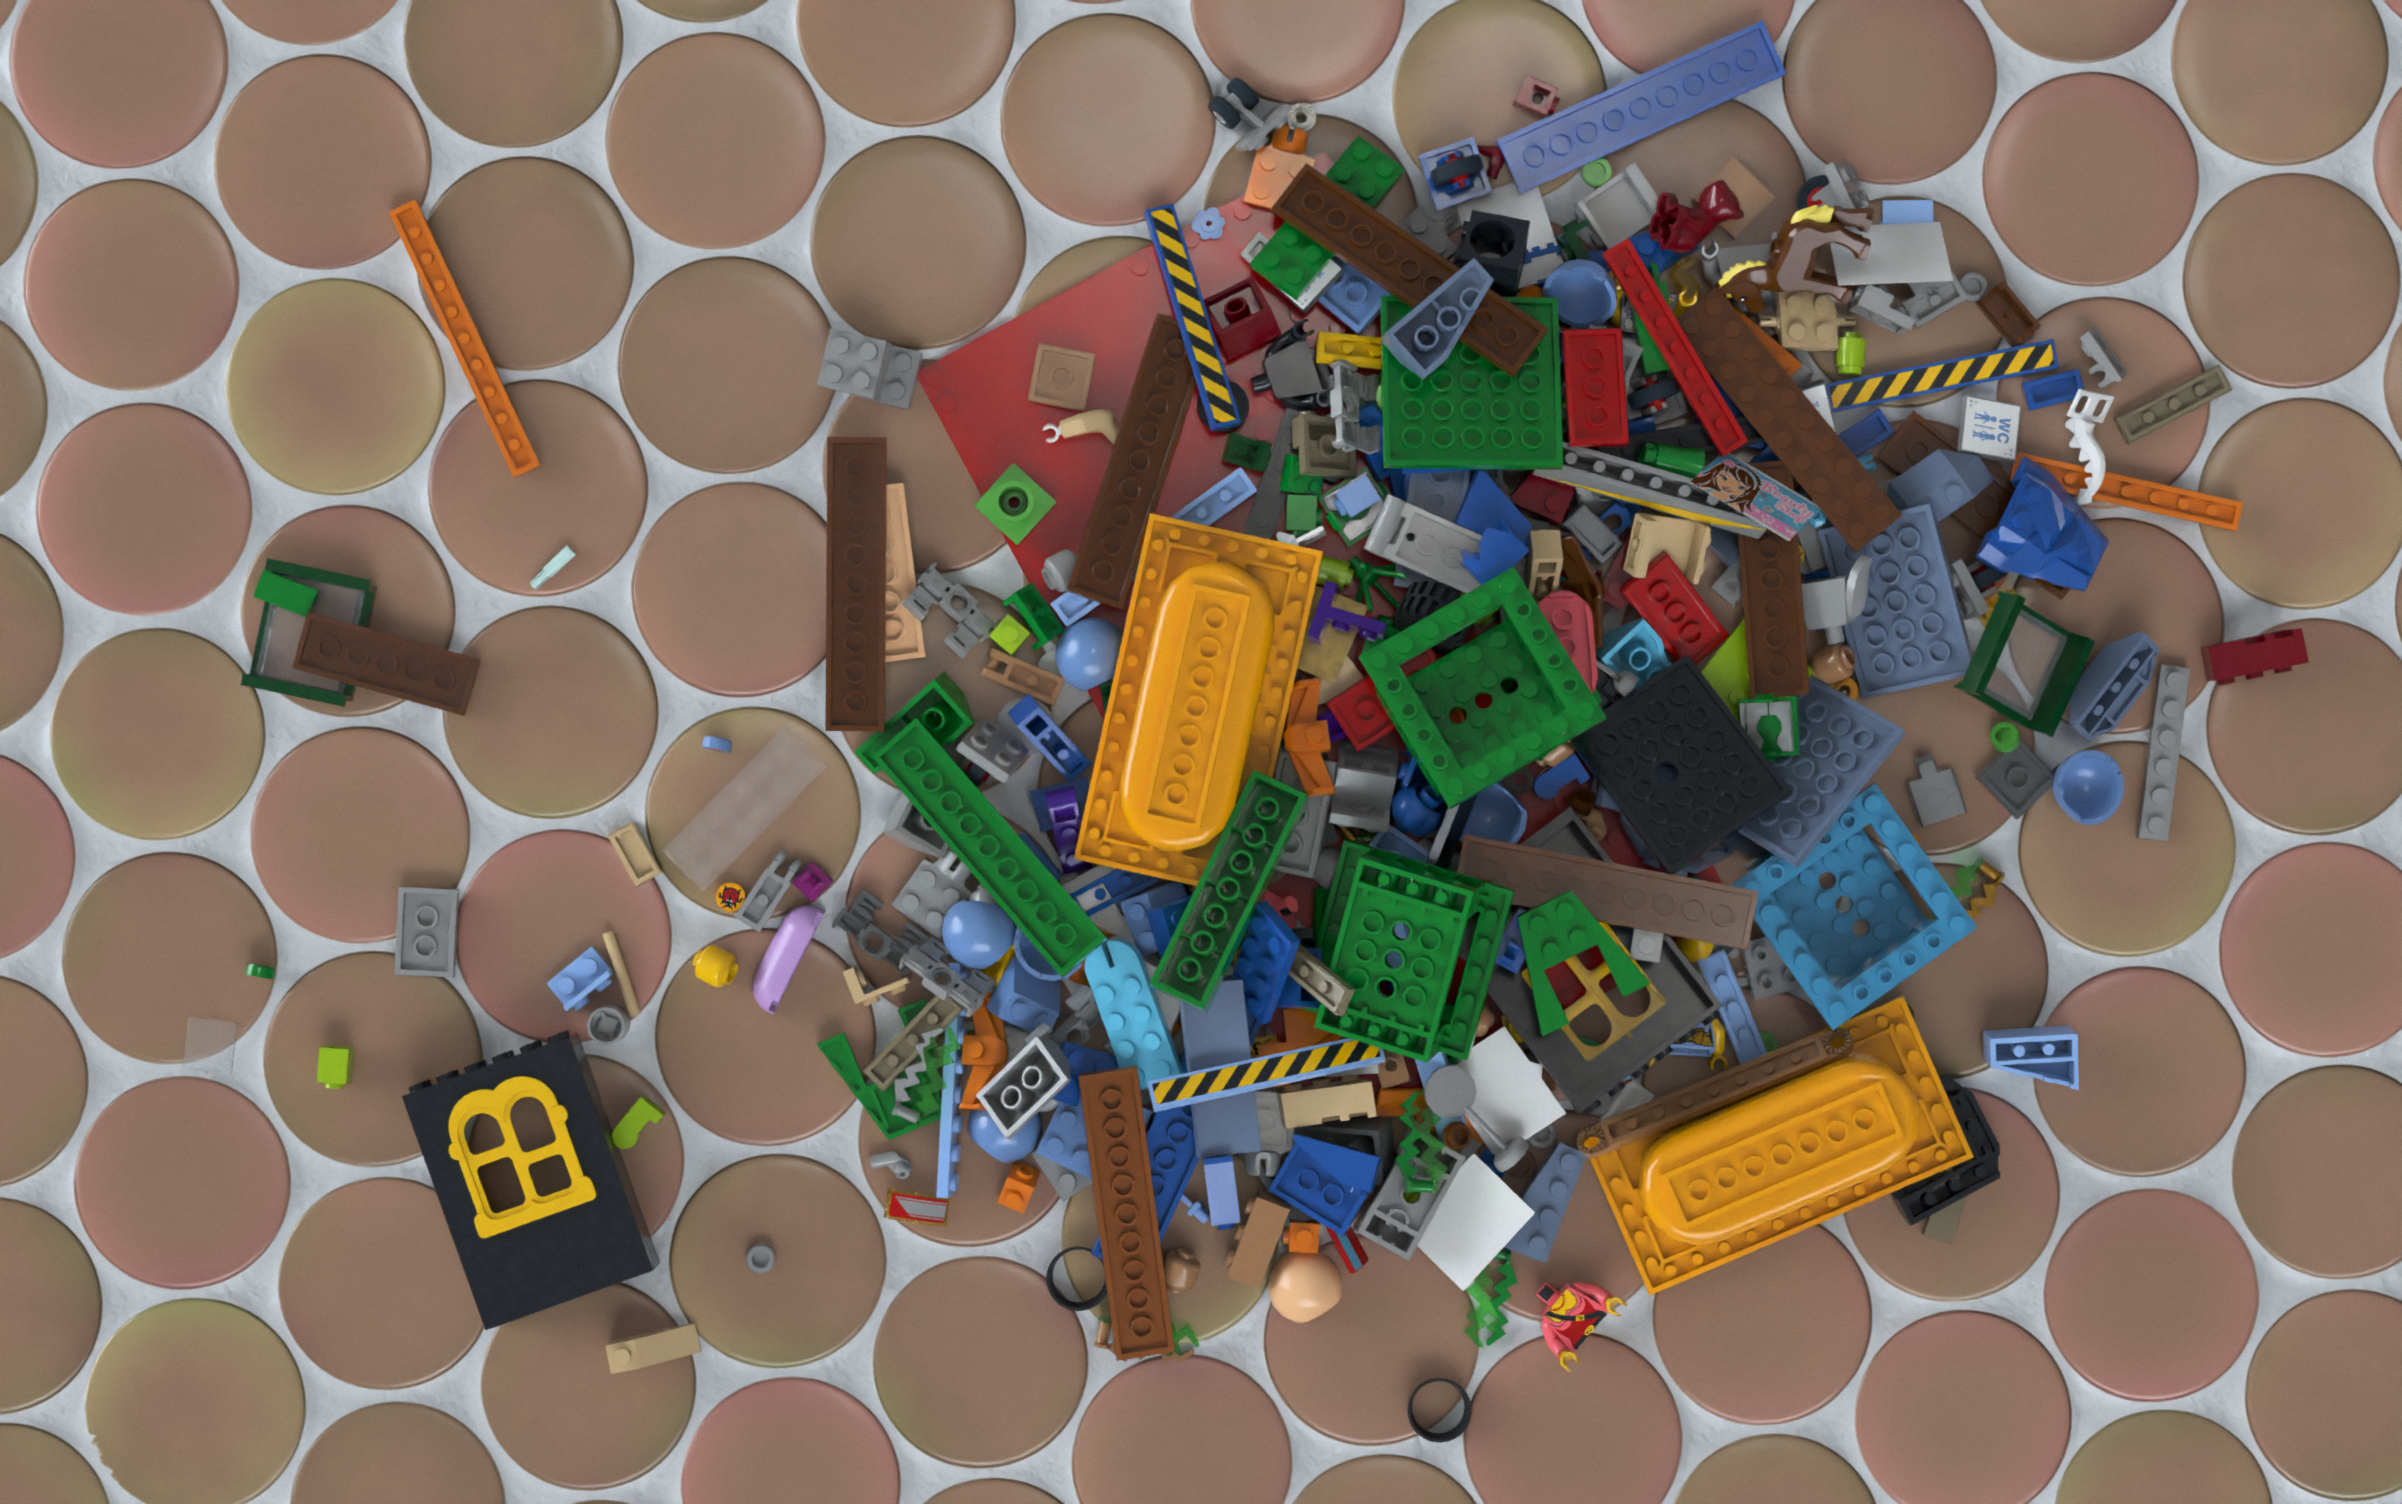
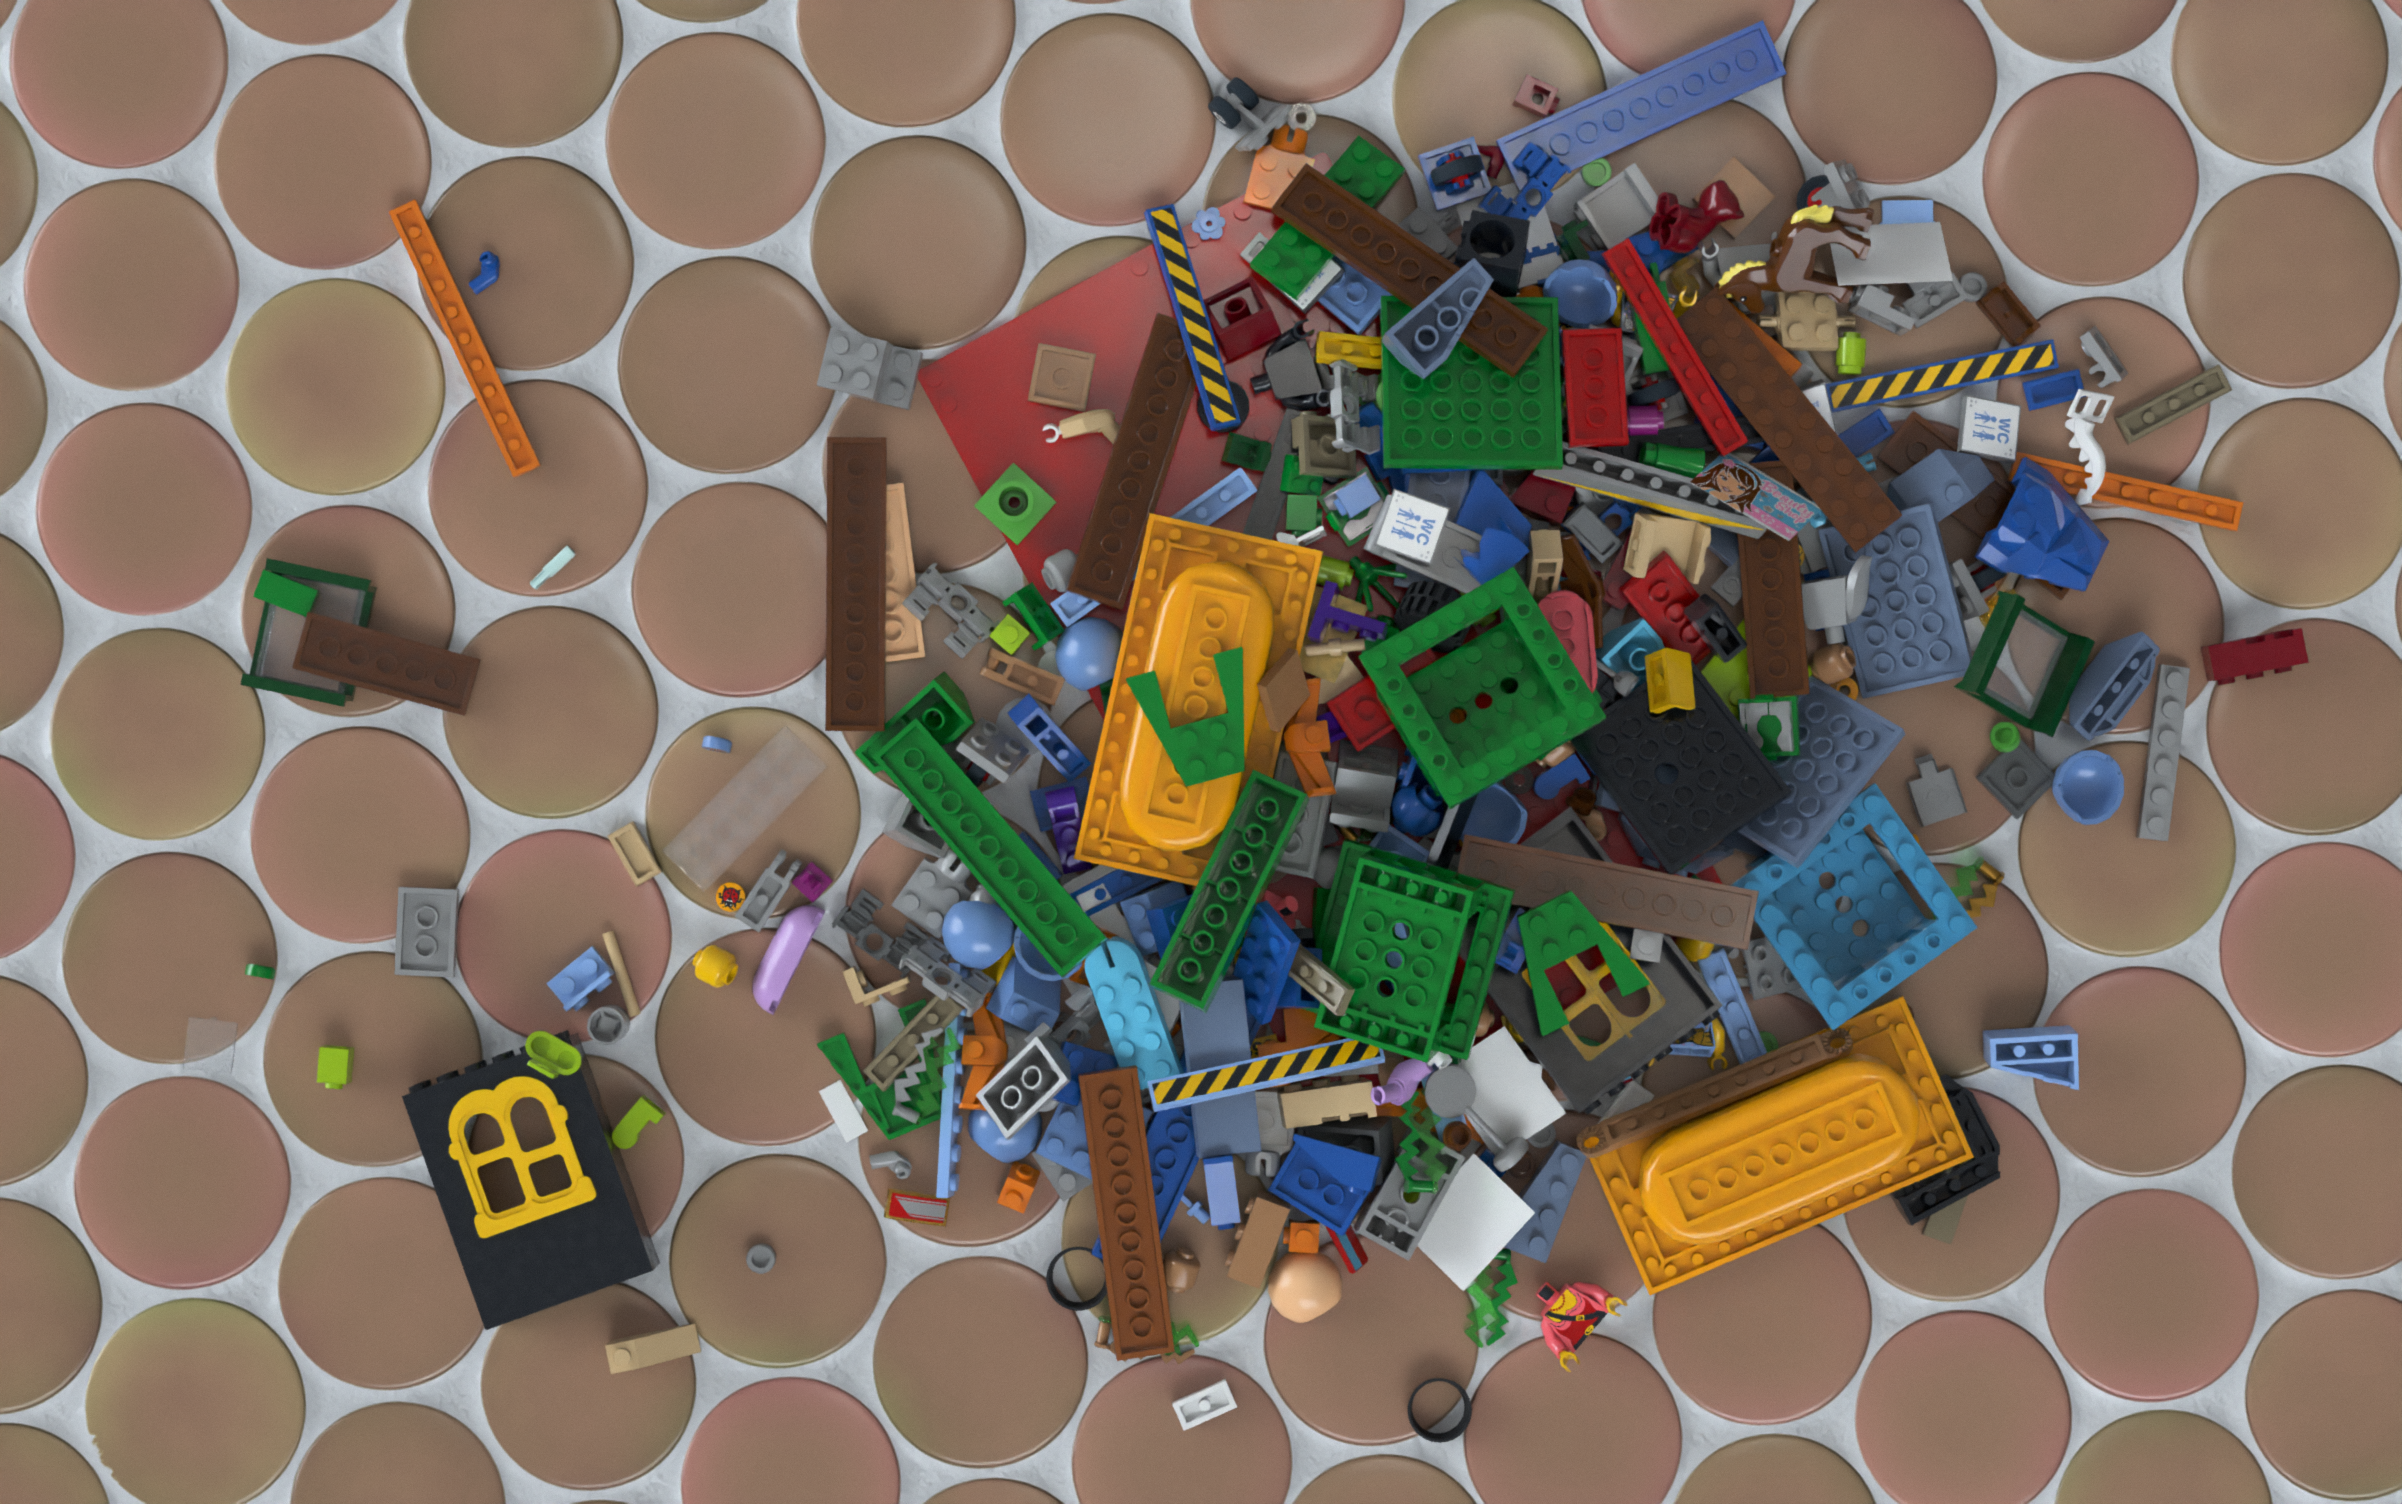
(489, 272): none -> blue arm
(552, 1055): none -> lime bracket
(843, 1111): none -> white sticker
(1204, 747): none -> green wing
(1204, 1404): none -> white plate
(1283, 690): none -> medium nougat tile
(1335, 647): none -> tan bar
(1406, 1078): none -> lavender arm
(1412, 526): none -> white tile
(1542, 170): none -> blue piece
(1644, 420): none -> magenta brick
(1669, 680): none -> yellow panel
(1715, 628): none -> black brick

